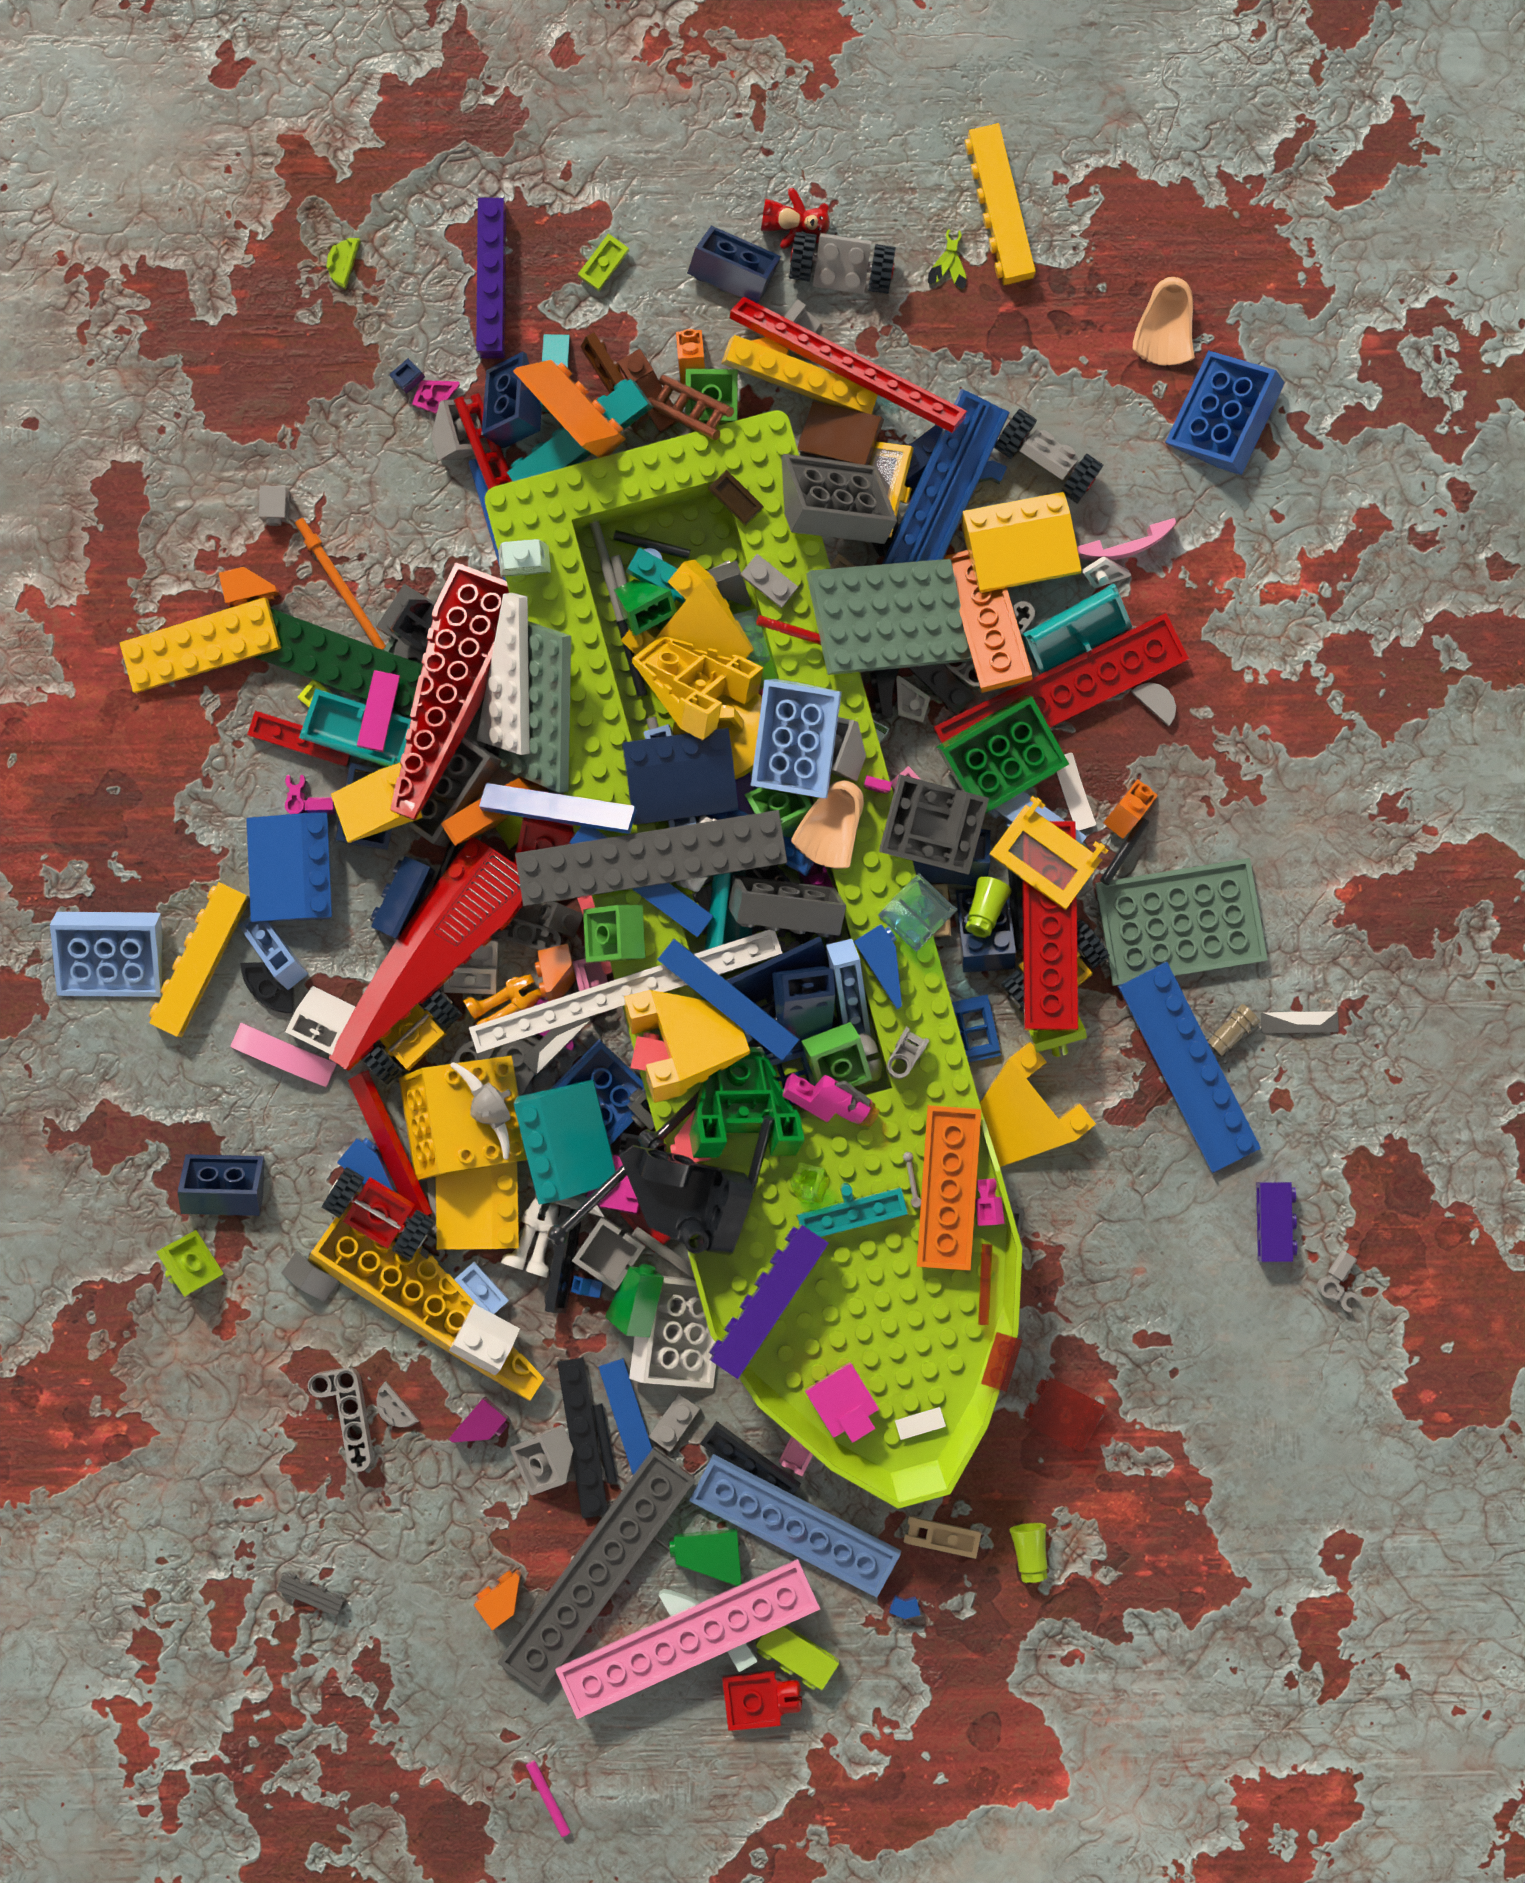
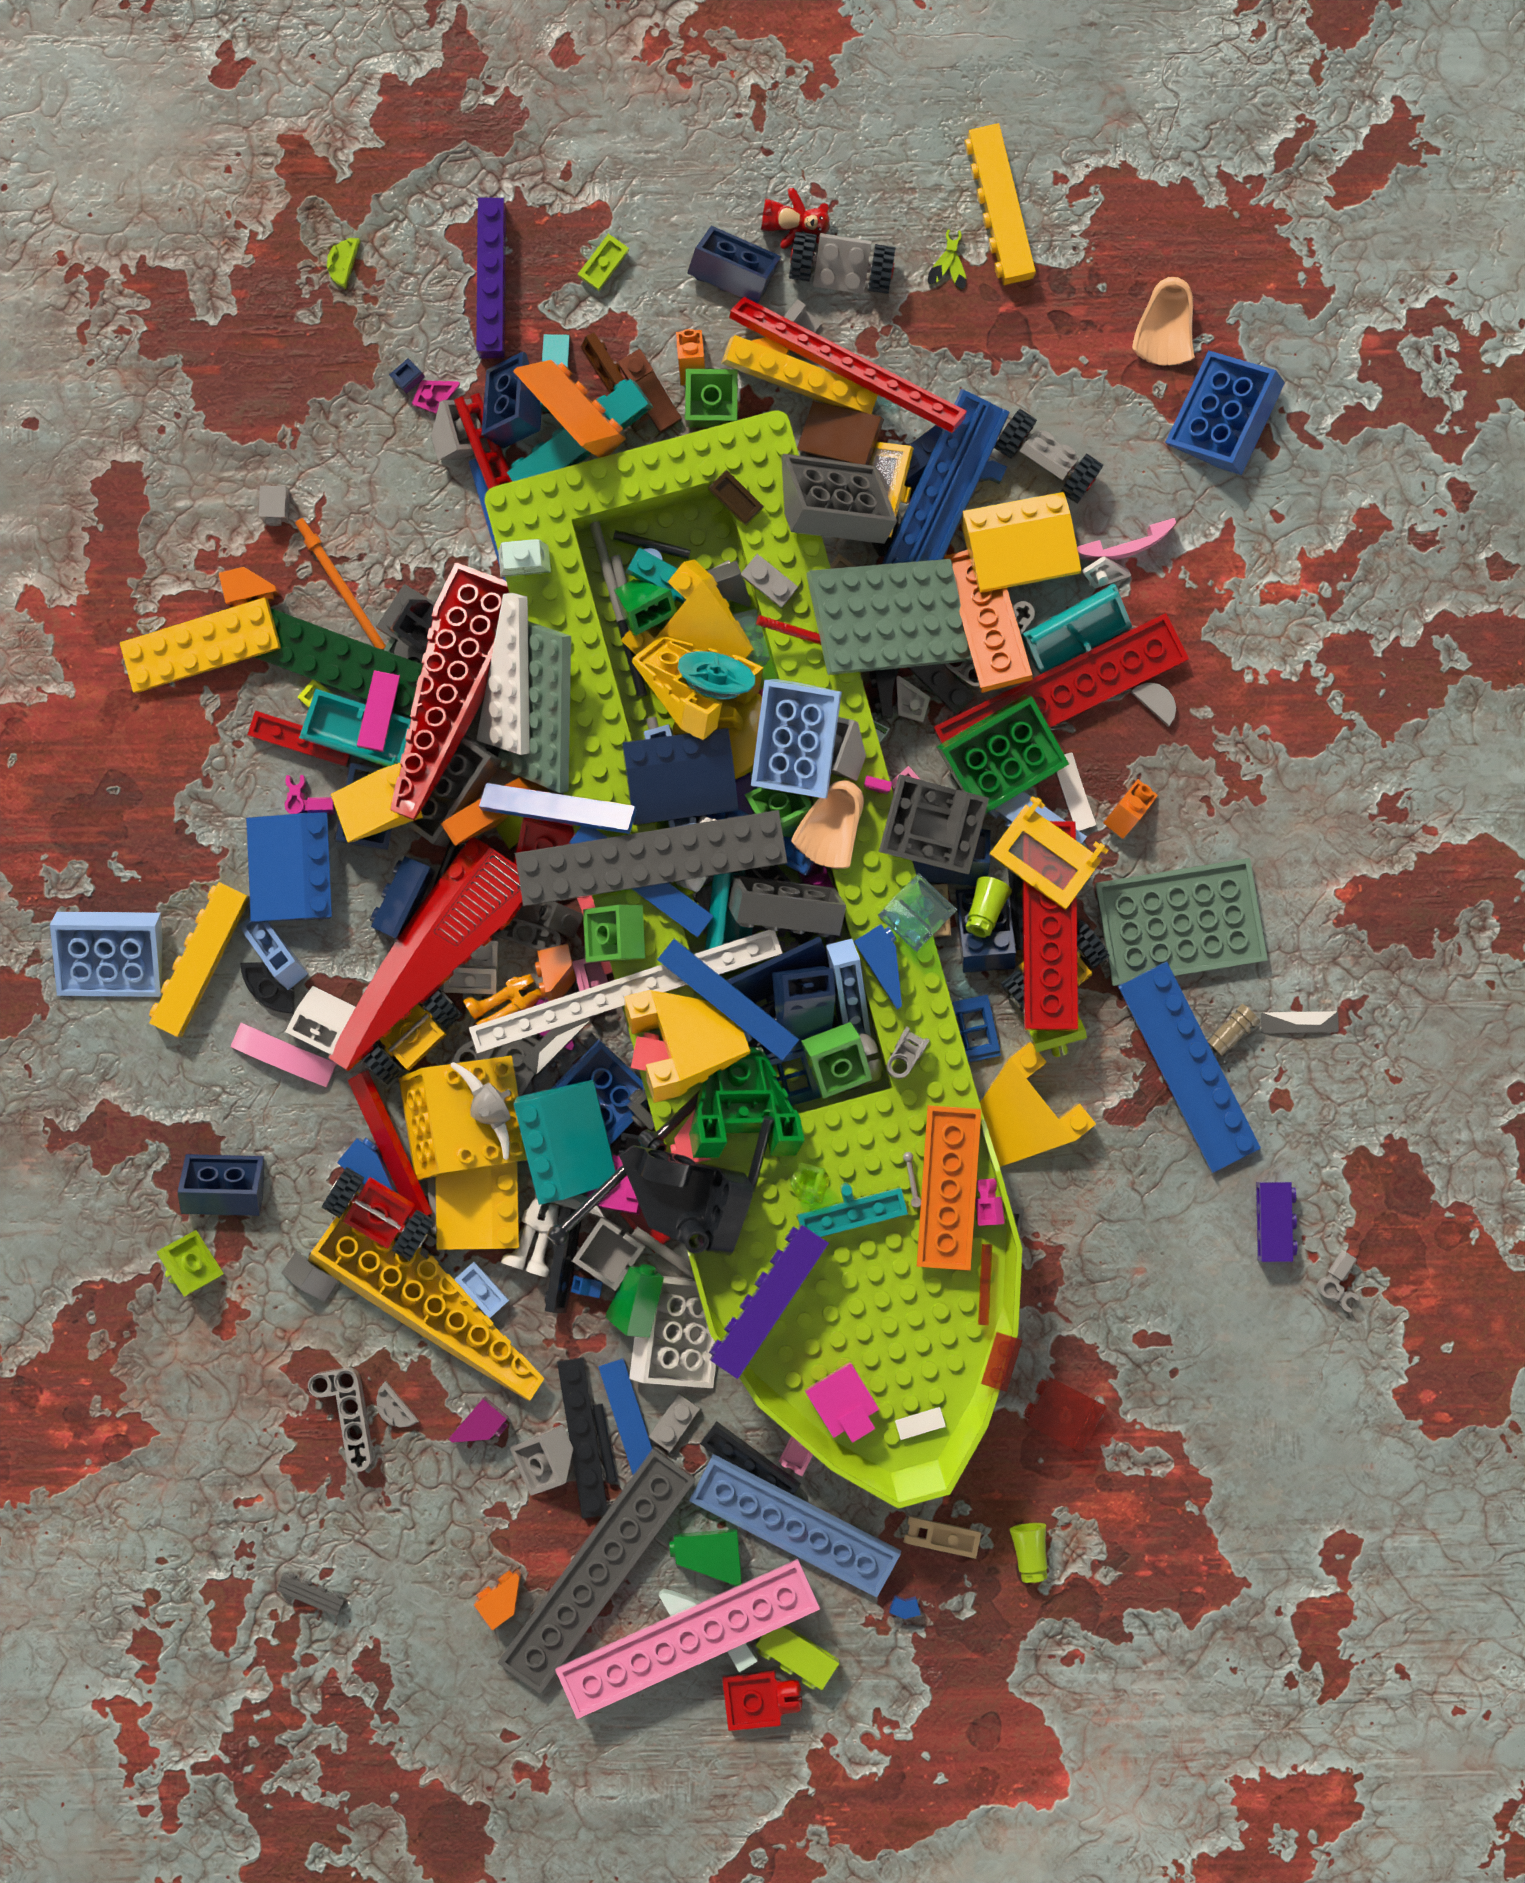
(484, 1339): white slope -> none
(548, 1798): dark pink bar -> none
(692, 420): copper bar -> none
(716, 674): none -> teal piece
(830, 1098): dark pink plate -> none
(1124, 851): black bar -> none

